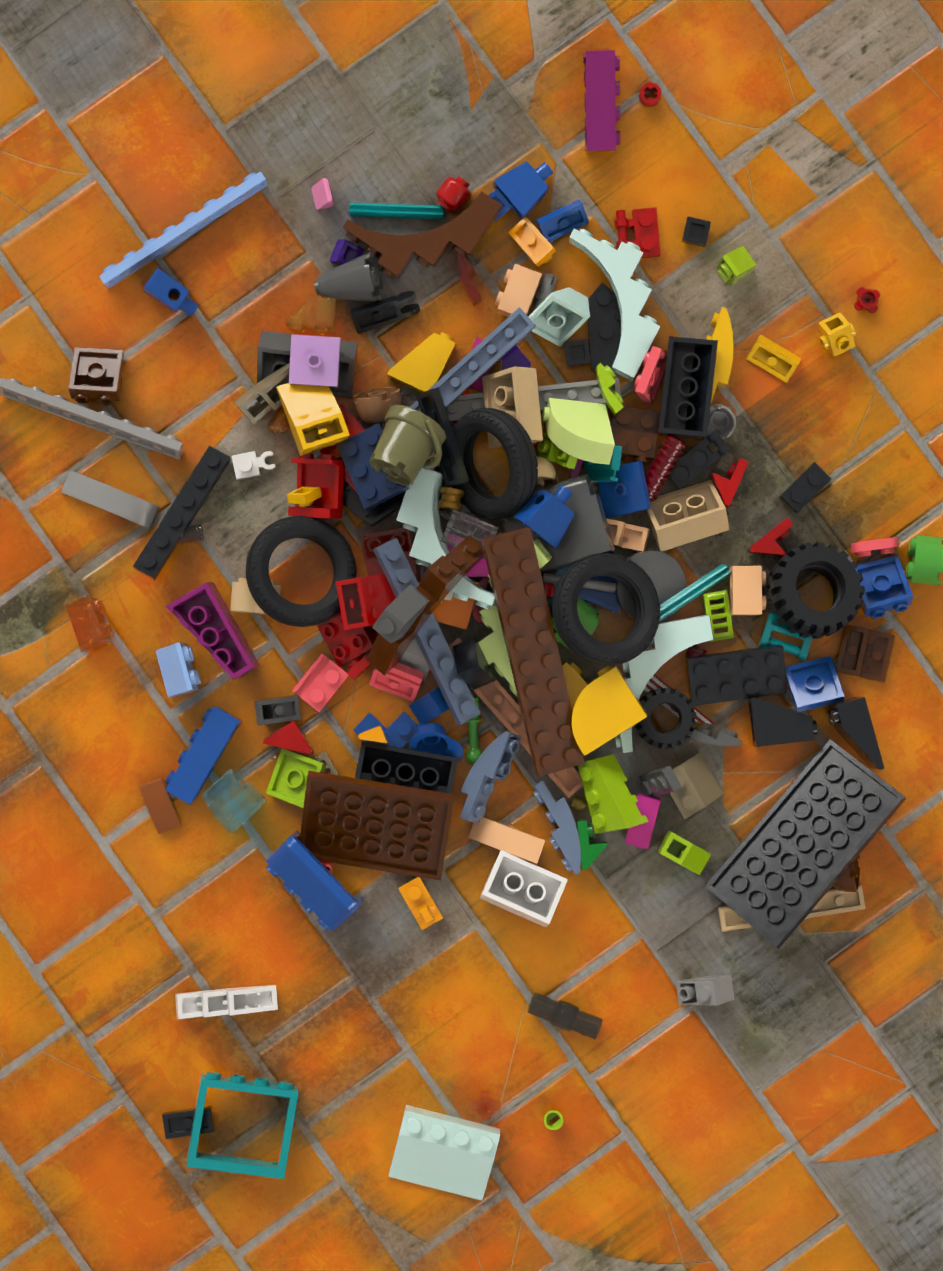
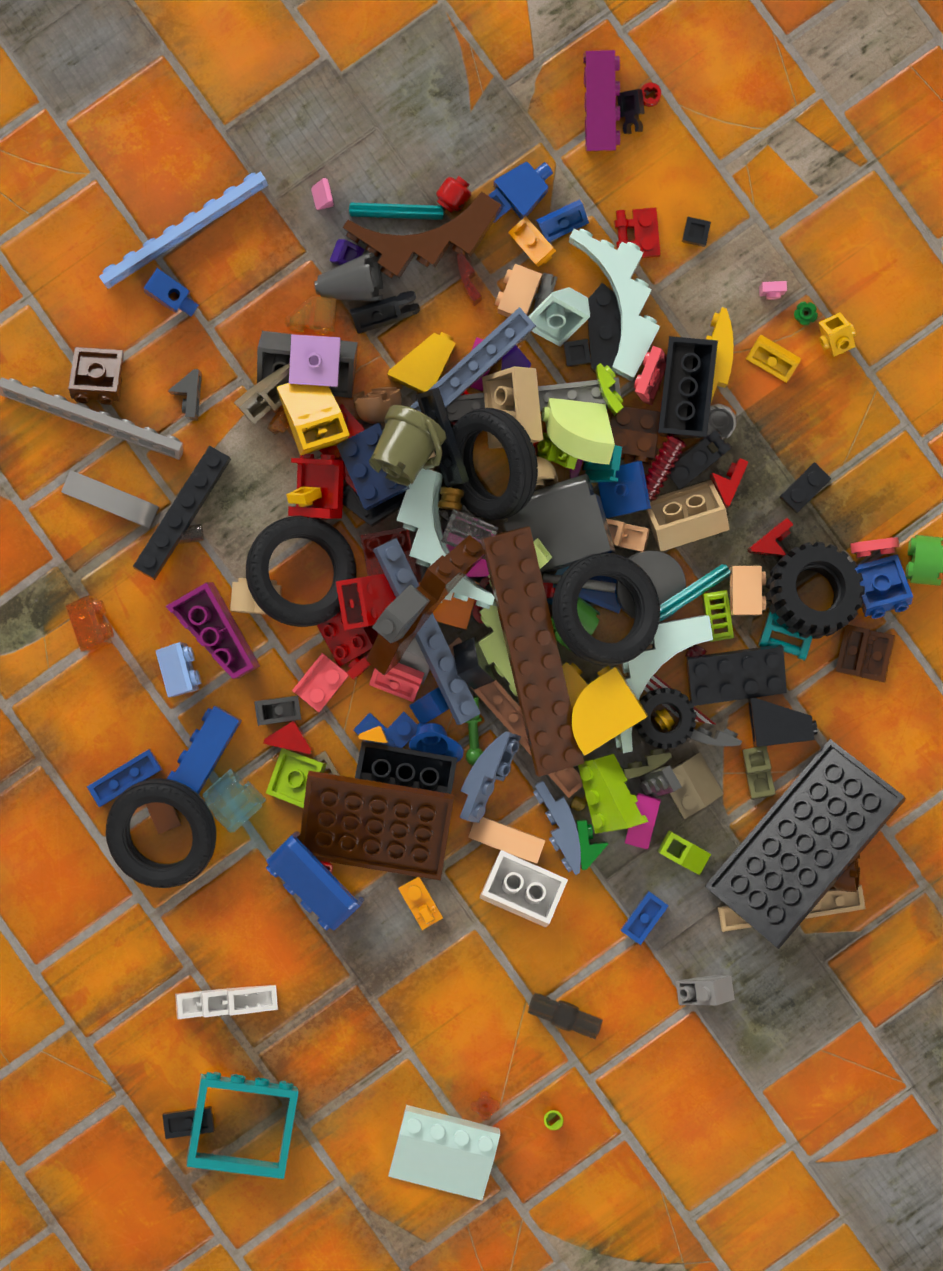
(123, 777): none -> blue plate
(132, 861): none -> black tyre
(190, 387): none -> dark grey slope
(248, 464): white plate -> none
(547, 515): blue torso -> none
(631, 107): none -> black plate
(644, 917): none -> blue plate
(653, 761): none -> olive slope
(664, 719): none -> yellow plate
(735, 265): lime slope -> none
(758, 772): none -> olive slope
(773, 290): none -> bright pink plate
(805, 319): none -> green plate
(814, 684): blue plate -> none
(854, 724): black slope -> none
(872, 295): red plate -> none

